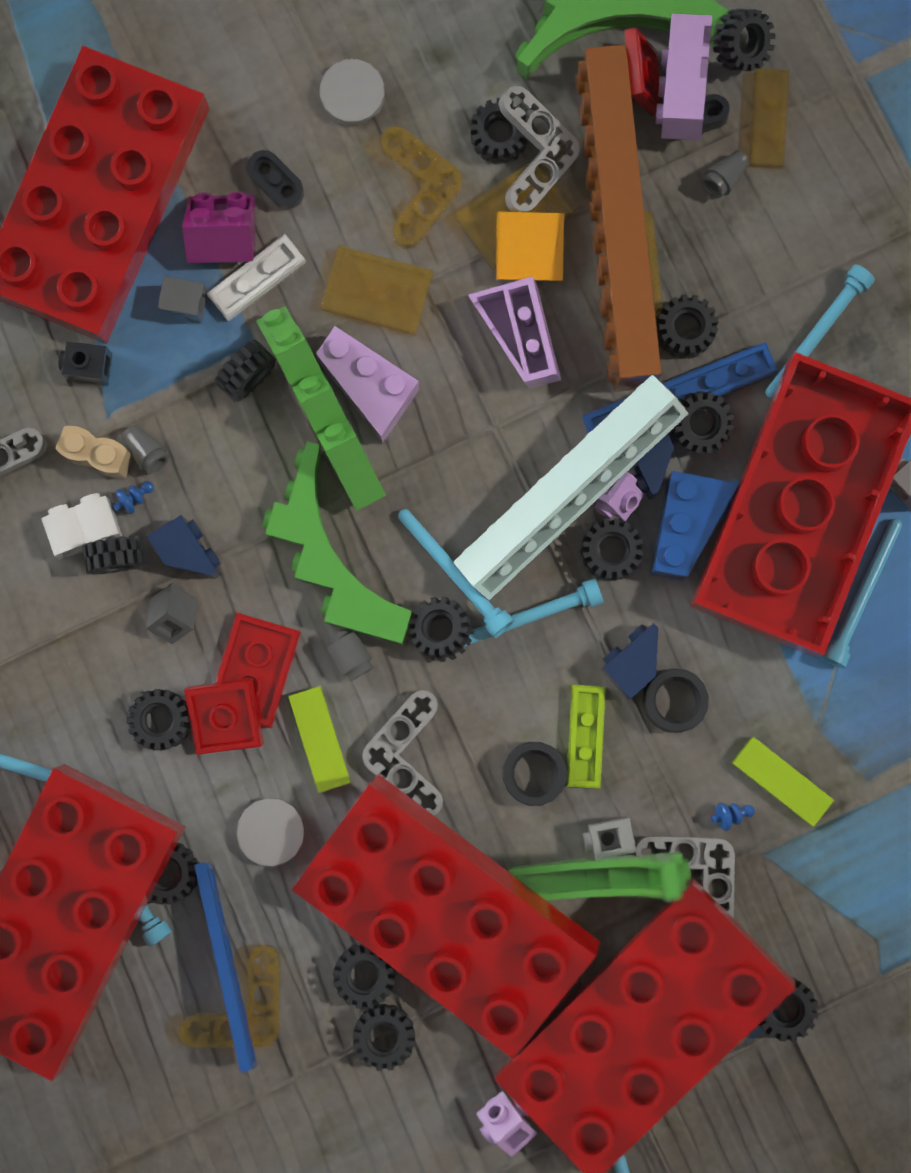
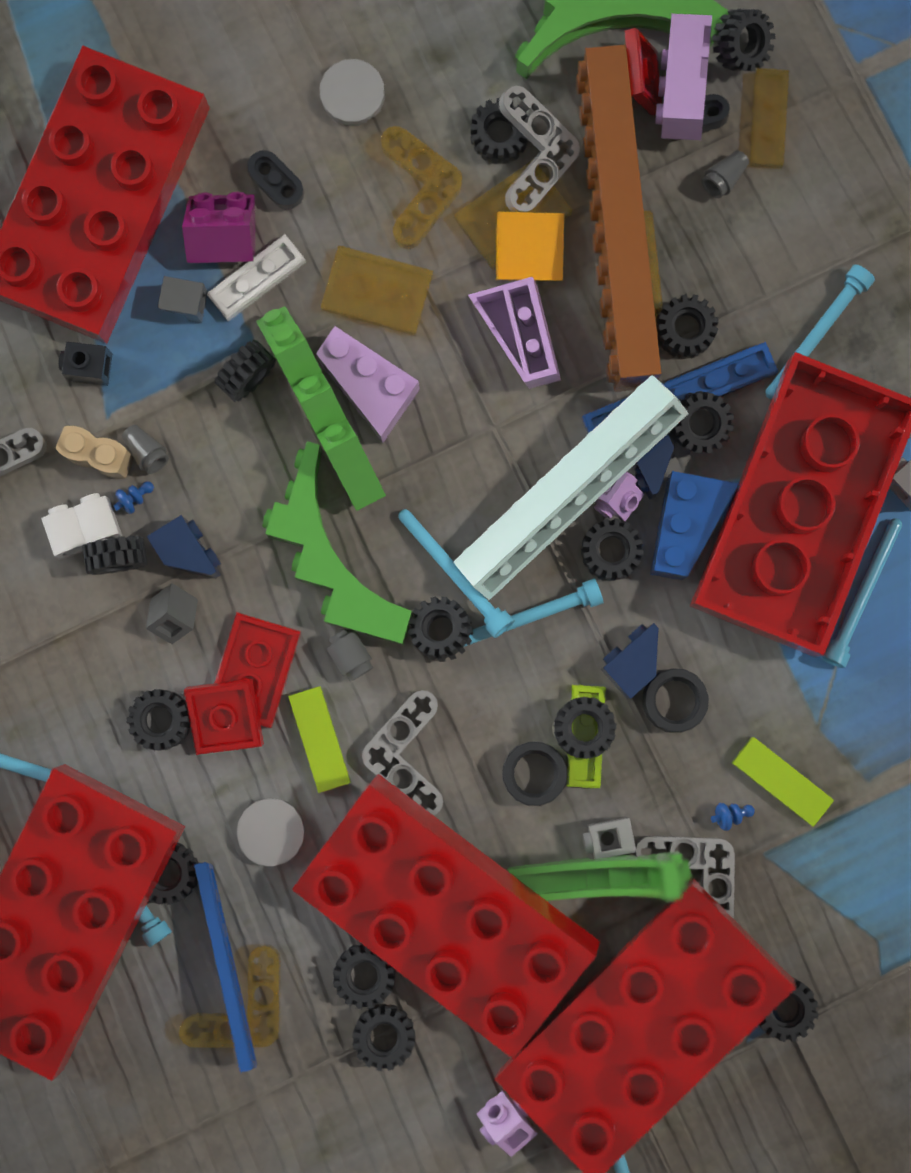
(600, 713): none -> black tyre

